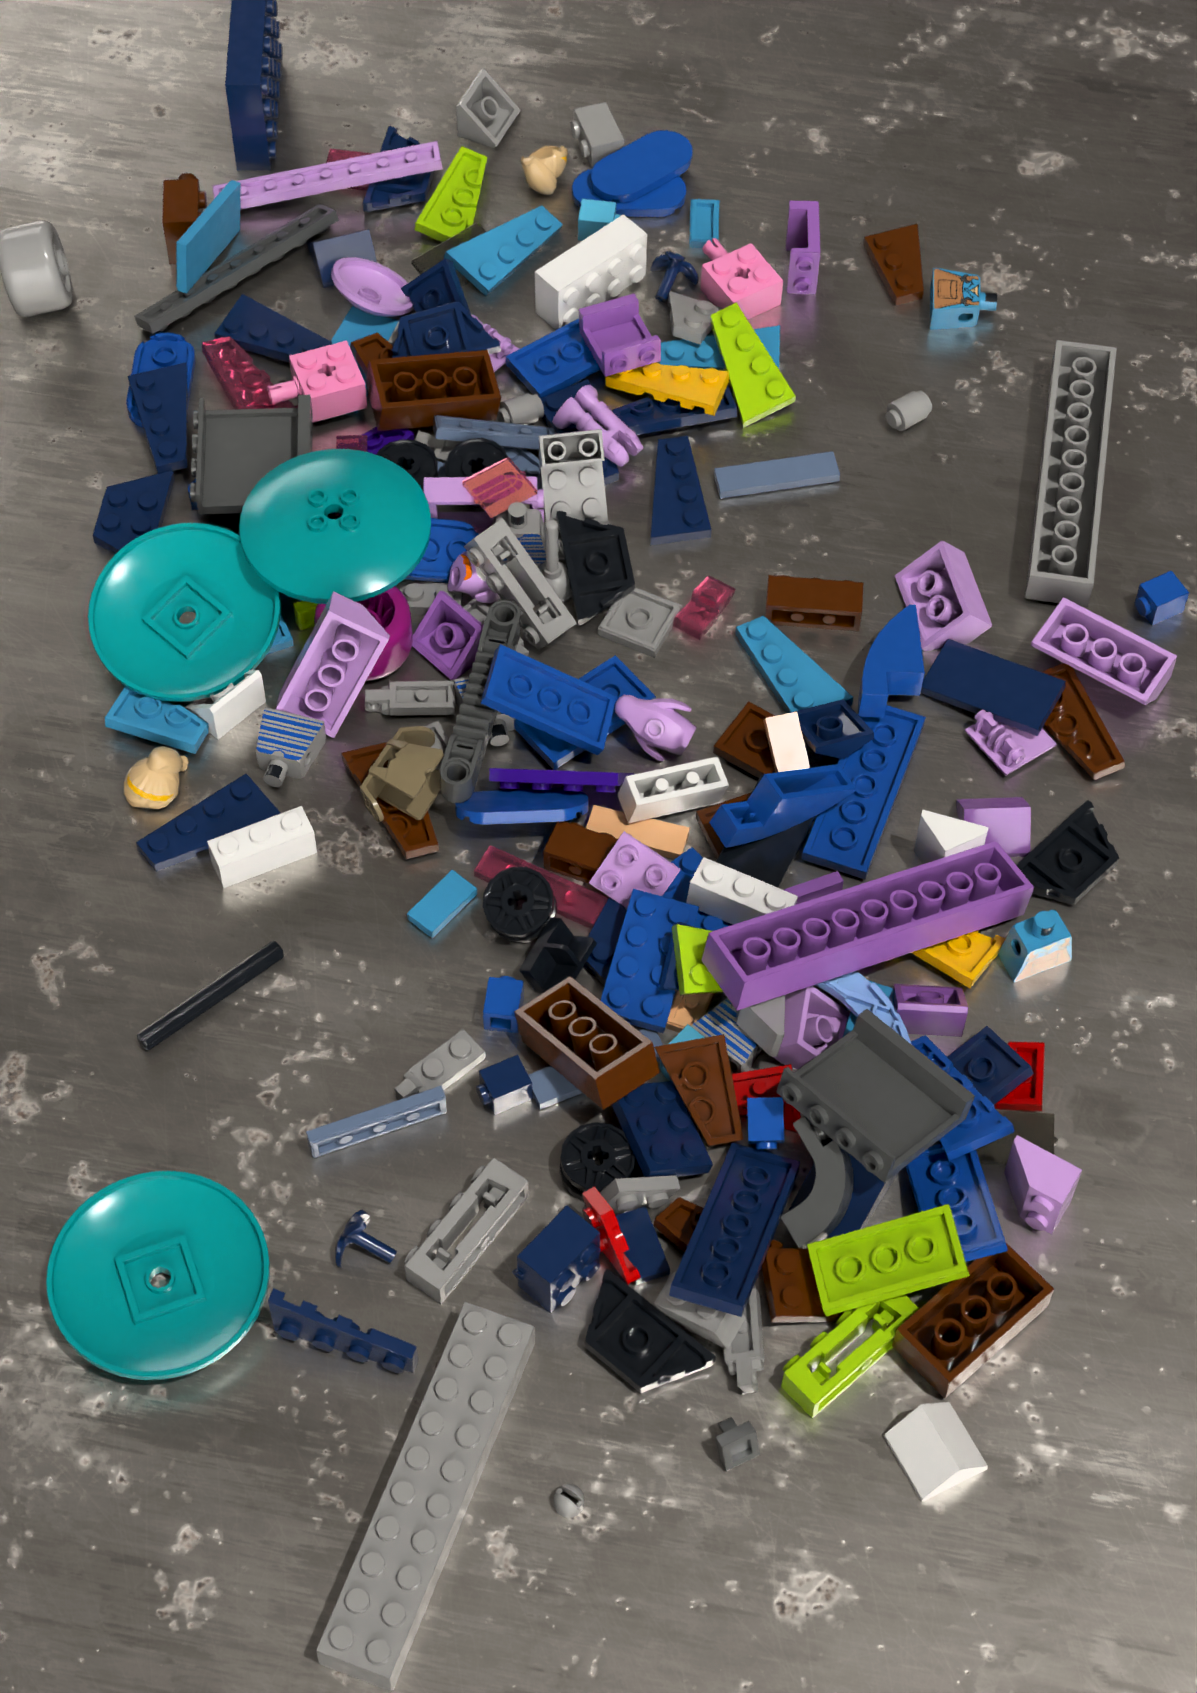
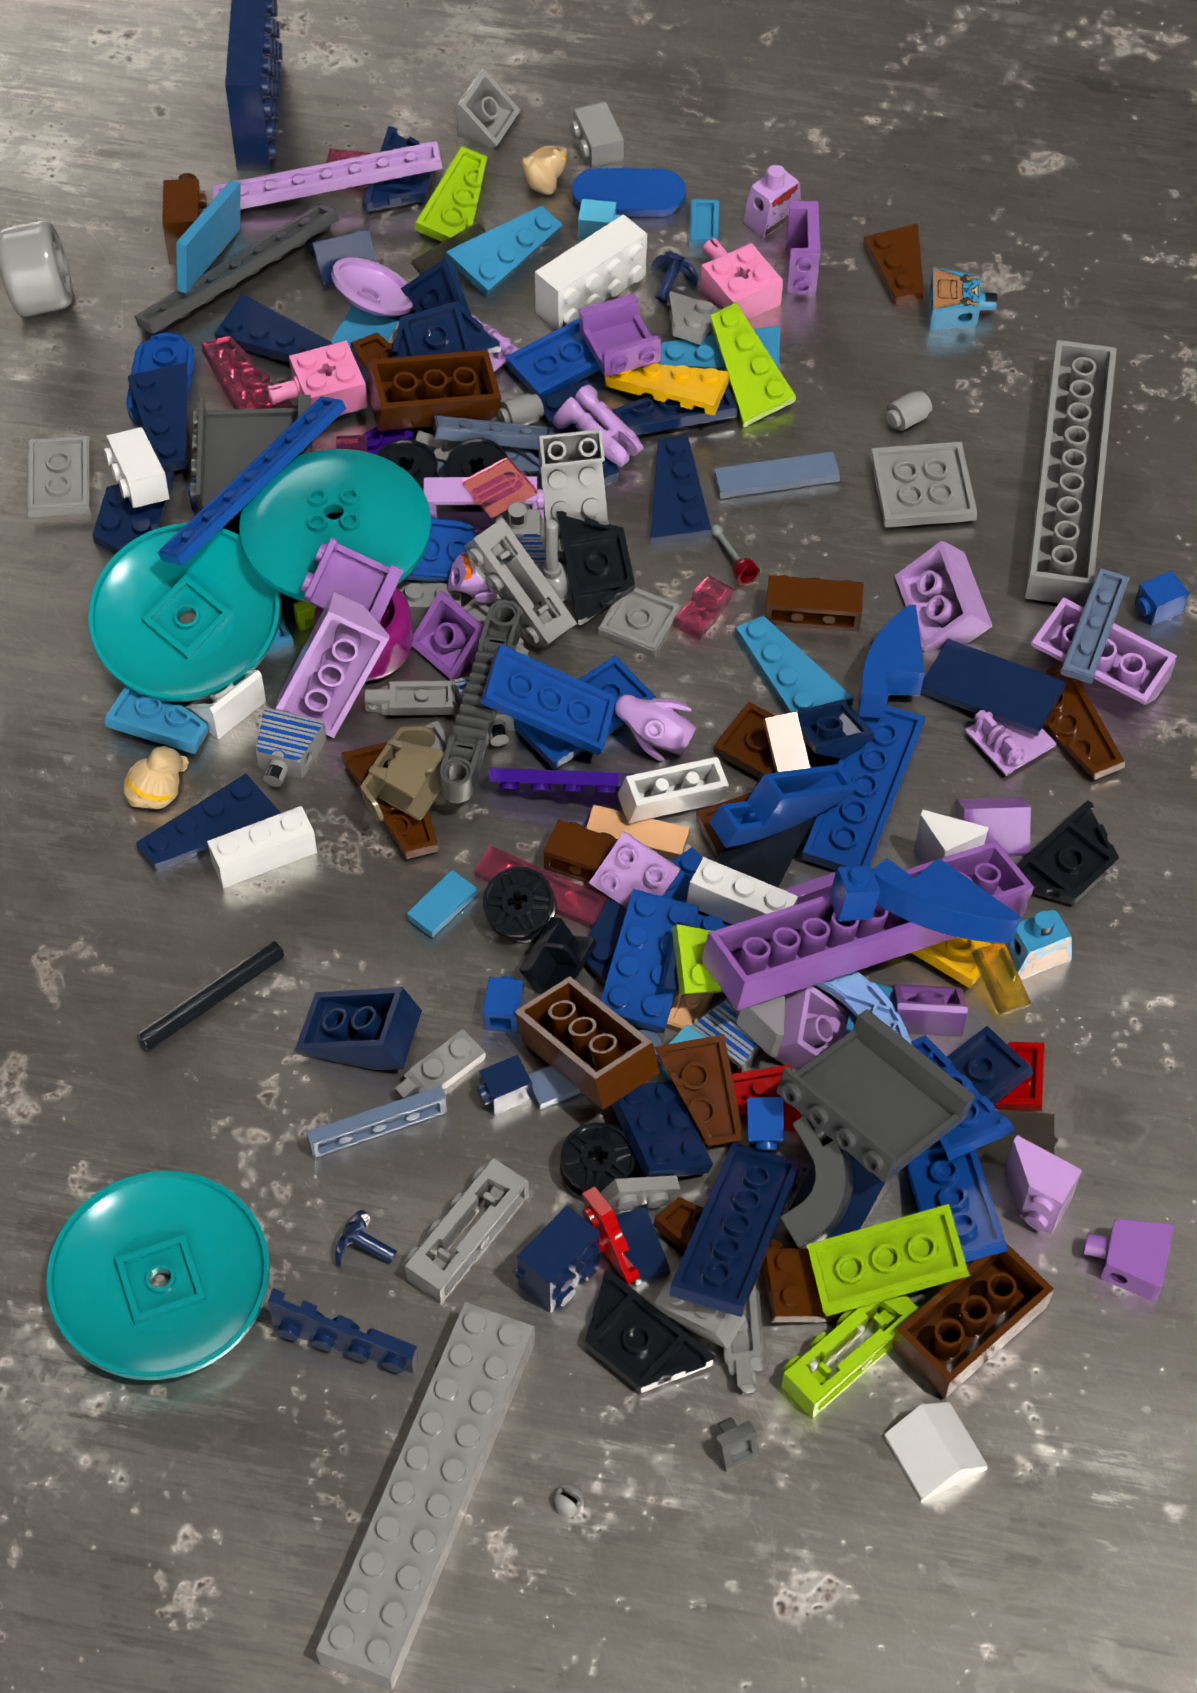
(58, 476): none -> light grey tile
(136, 467): none -> white brick
(251, 481): none -> blue tile
(351, 577): none -> medium lavender panel
(361, 1027): none -> dark blue slope
(522, 806): blue tile -> none
(641, 166): blue tile -> none
(744, 569): none -> dark red hinge
(769, 200): none -> lavender torso
(854, 893): none -> blue brick
(923, 484): none -> light grey plate
(945, 902): none -> blue slope
(1001, 978): none -> clear yellow tile
(1095, 625): none -> sand blue tile
(1133, 1255): none -> medium lavender torso

